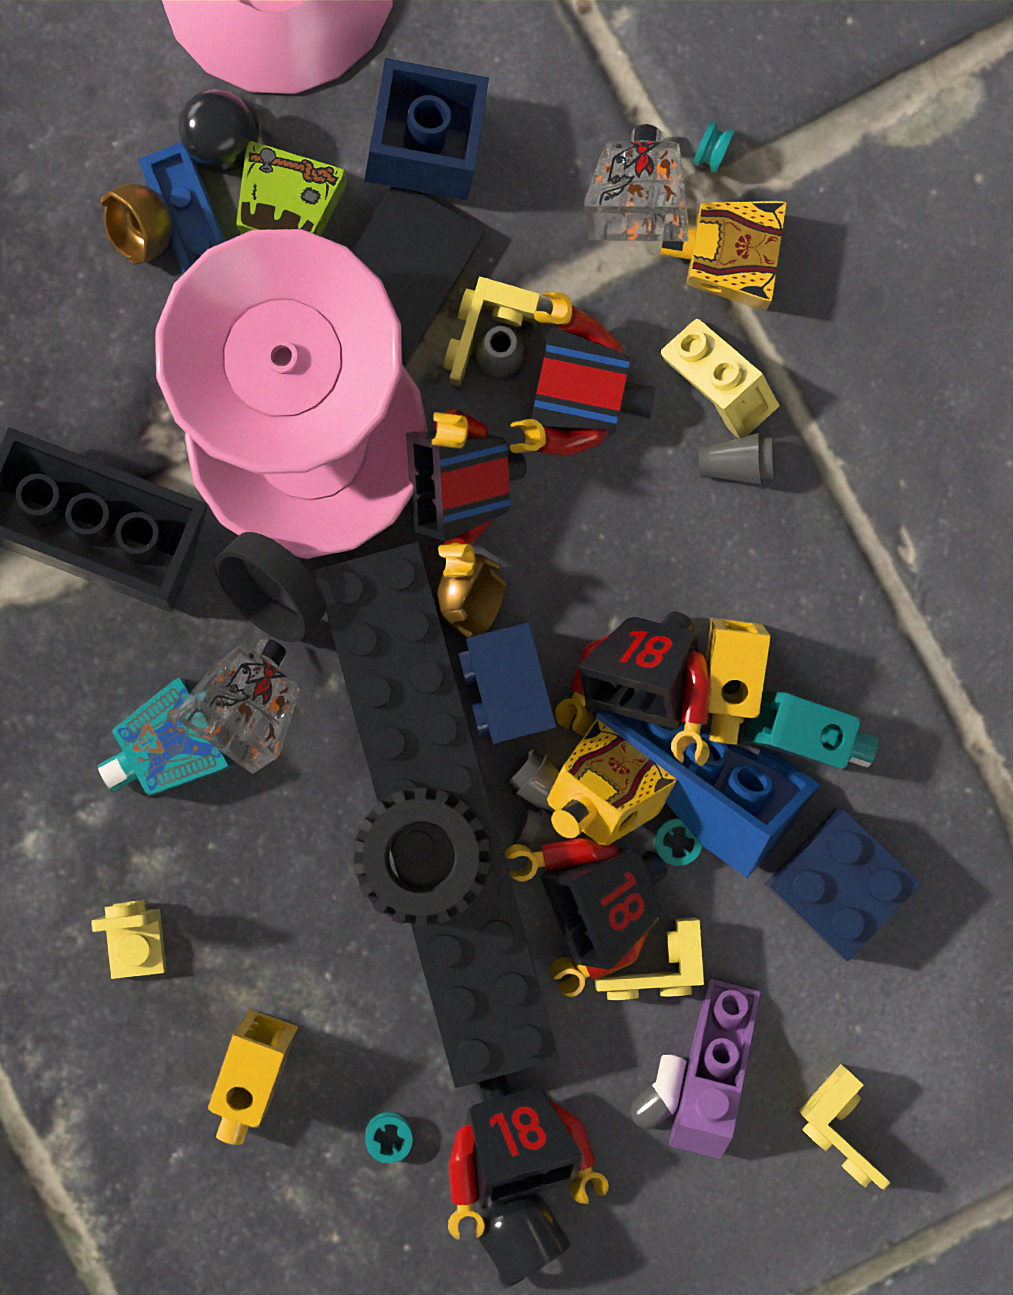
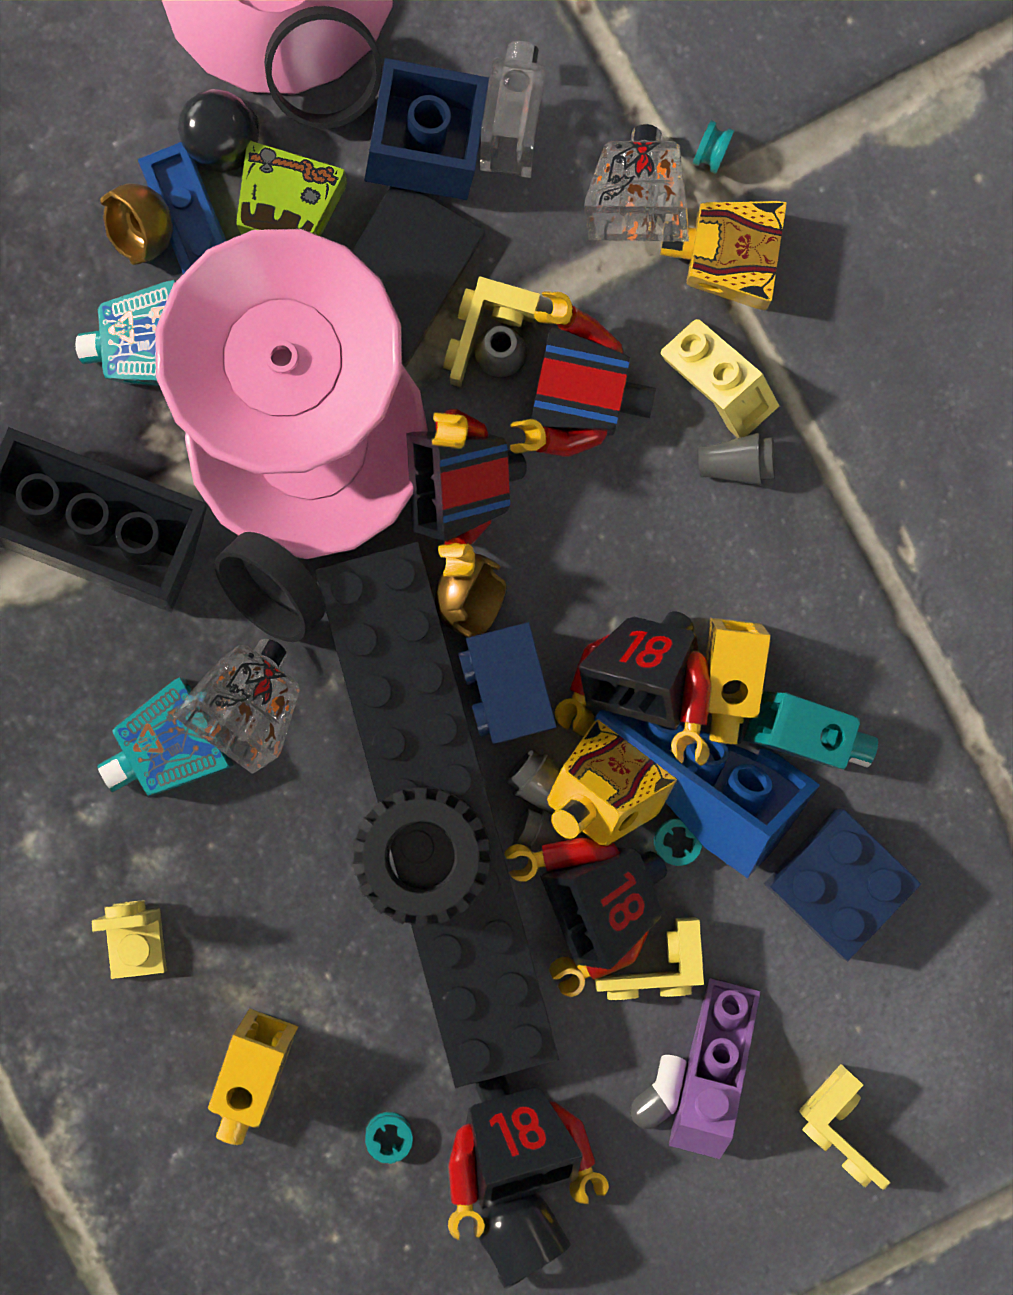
(127, 336): none -> torso
(335, 119): none -> black tyre
(512, 111): none -> clear torso

